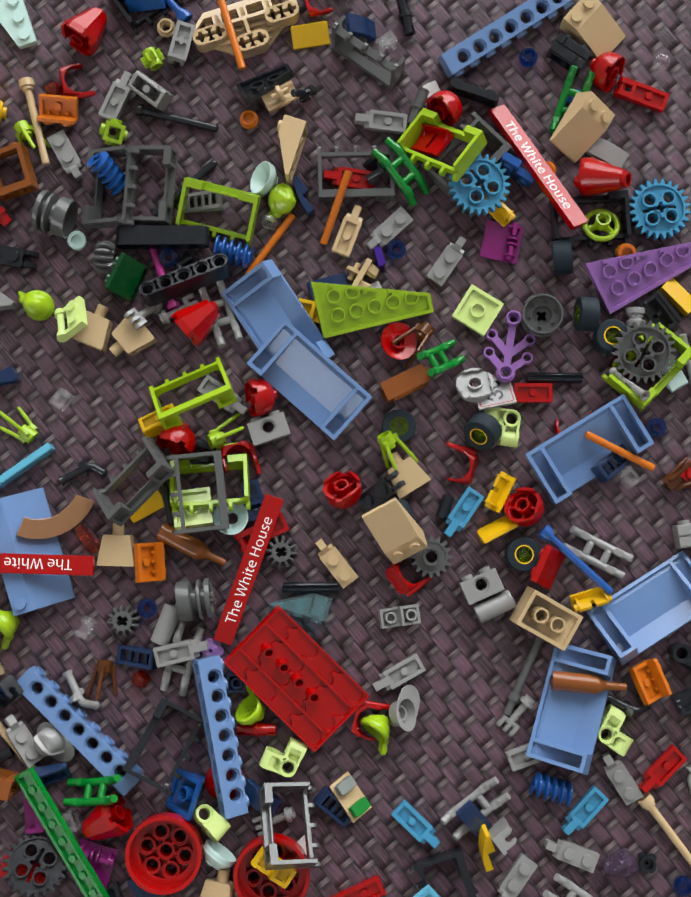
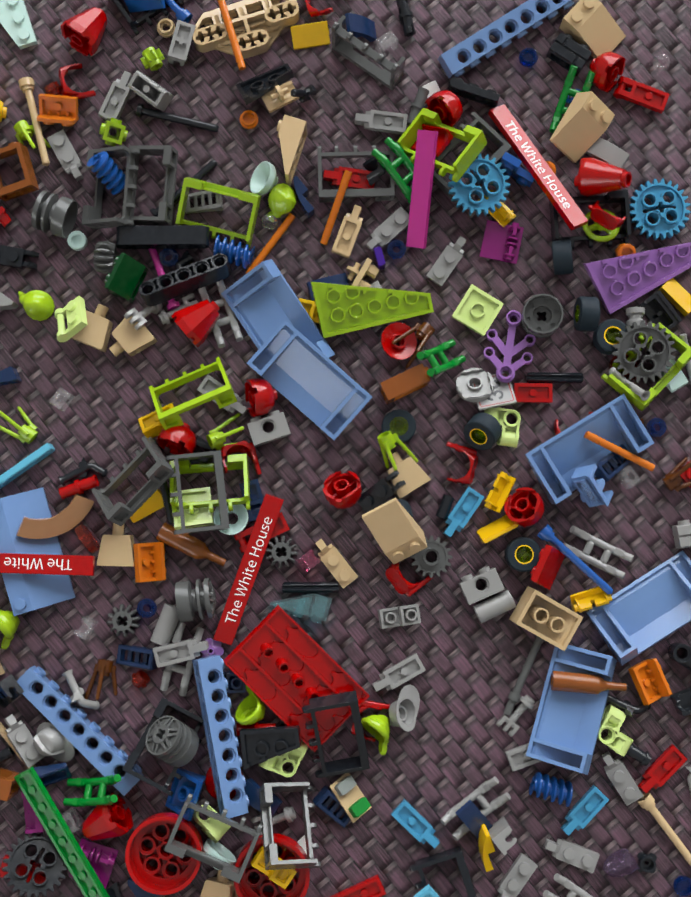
(78, 486): none -> red pin
(172, 741): none -> dark grey wheel
(181, 849): none -> dark grey hinge
(267, 742): none -> black wing
(308, 560): none -> clear pink wheel
(343, 765): none -> black hinge
(422, 188): none -> dark pink tile
(590, 489): none -> medium blue window
(603, 218): none -> red helmet
(639, 755): none -> black pin

